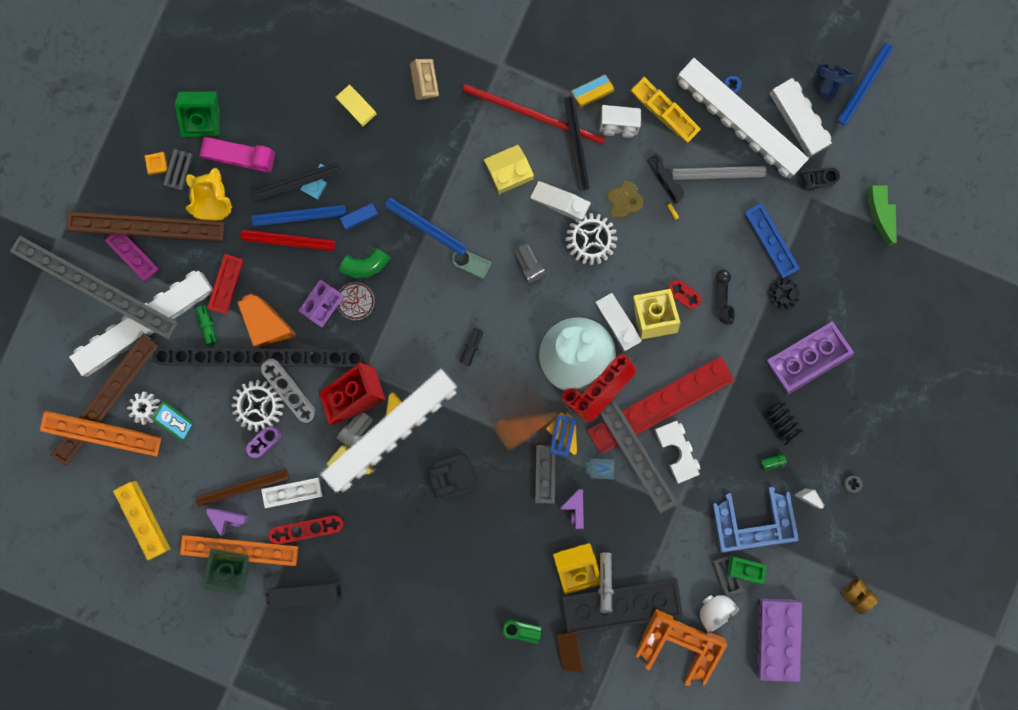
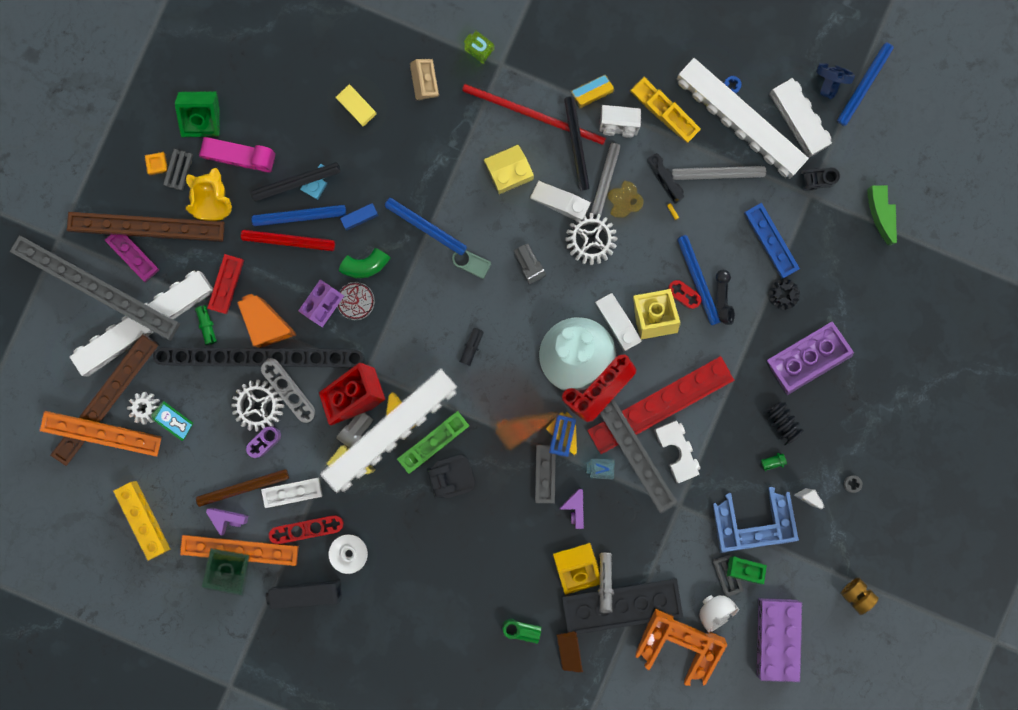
(338, 556): none -> white dish
(433, 442): none -> bright green slope
(478, 46): none -> clear neon green brick
(605, 179): none -> light grey axle
(698, 279): none -> blue axle

